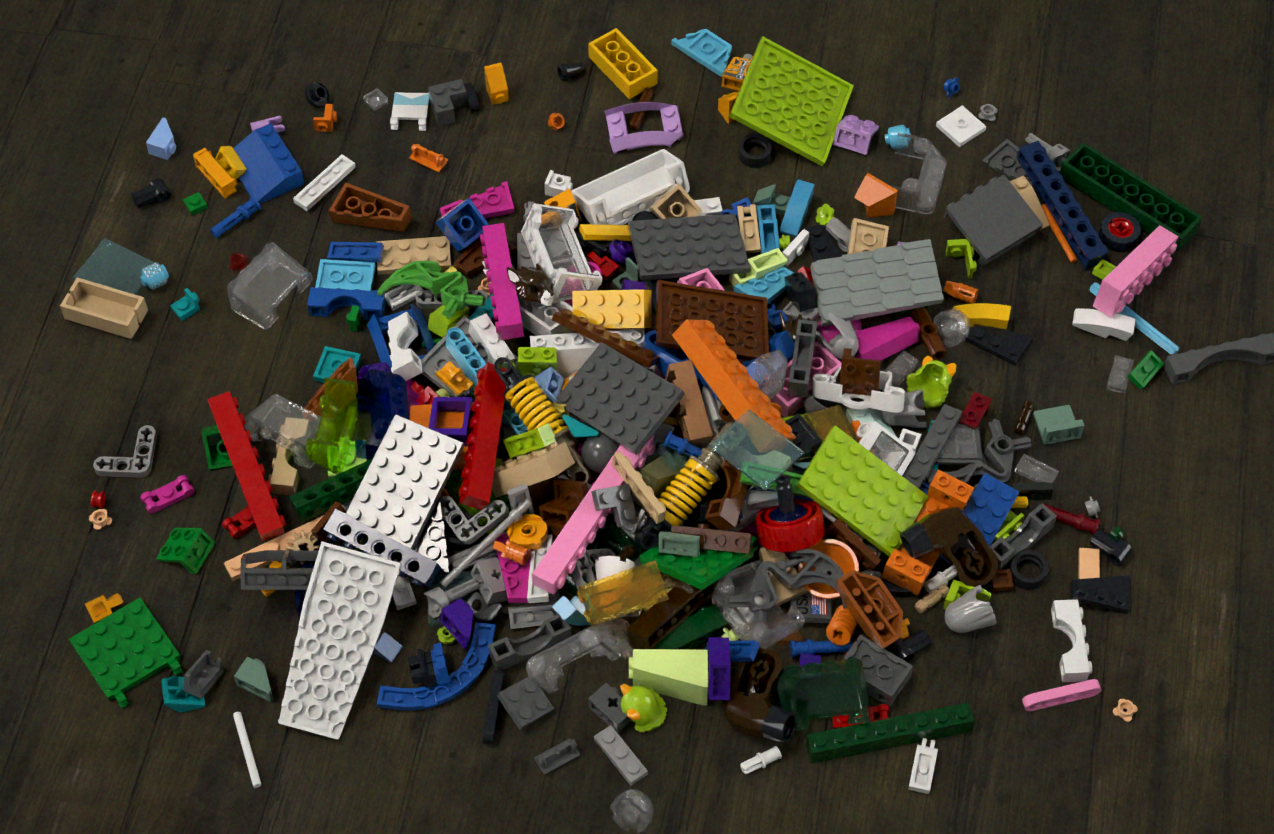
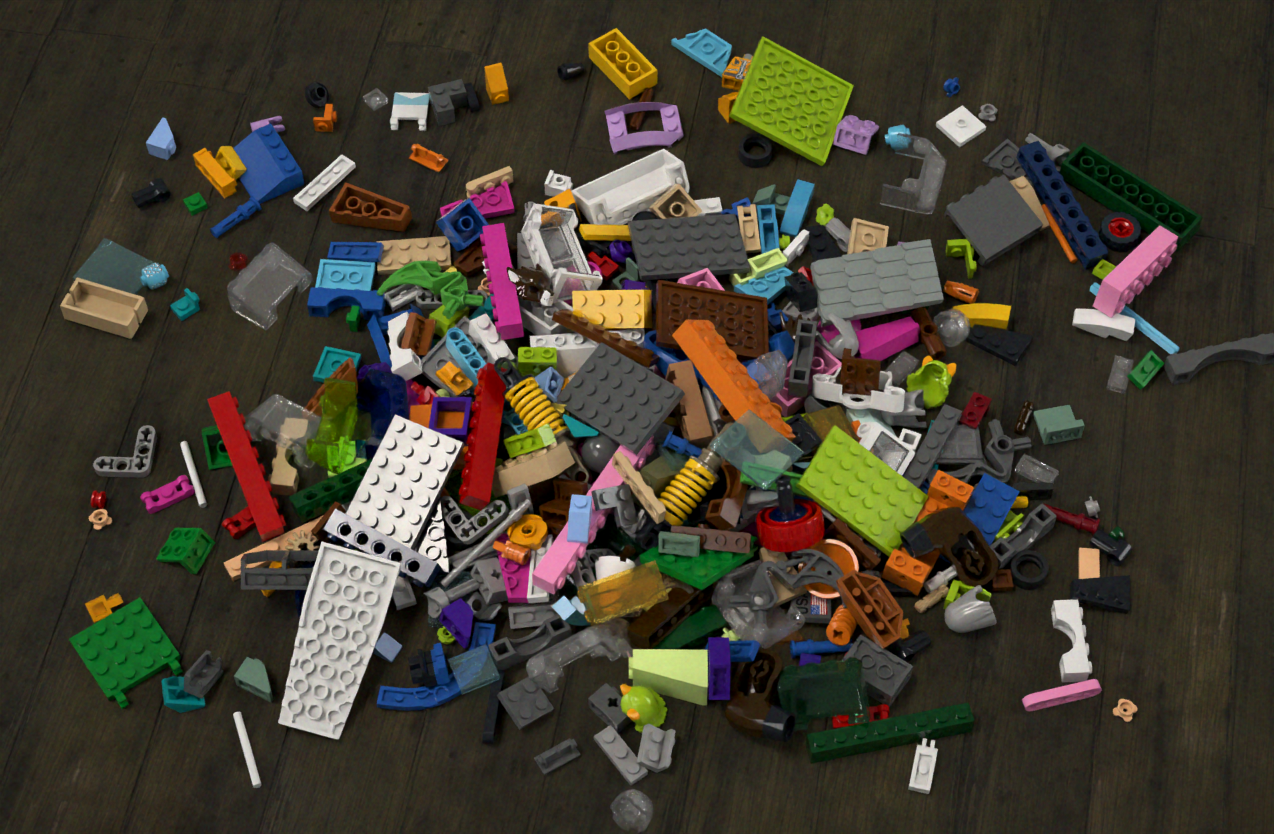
(193, 474): none -> white bar
(418, 334): none -> dark orange bracket
(474, 669): none -> clear light blue tile
(491, 180): none -> tan plate
(559, 121): orange plate -> none
(579, 518): none -> light blue slope
(656, 748): none -> light grey bracket
(761, 760): white axle -> none
(877, 197): orange slope -> none

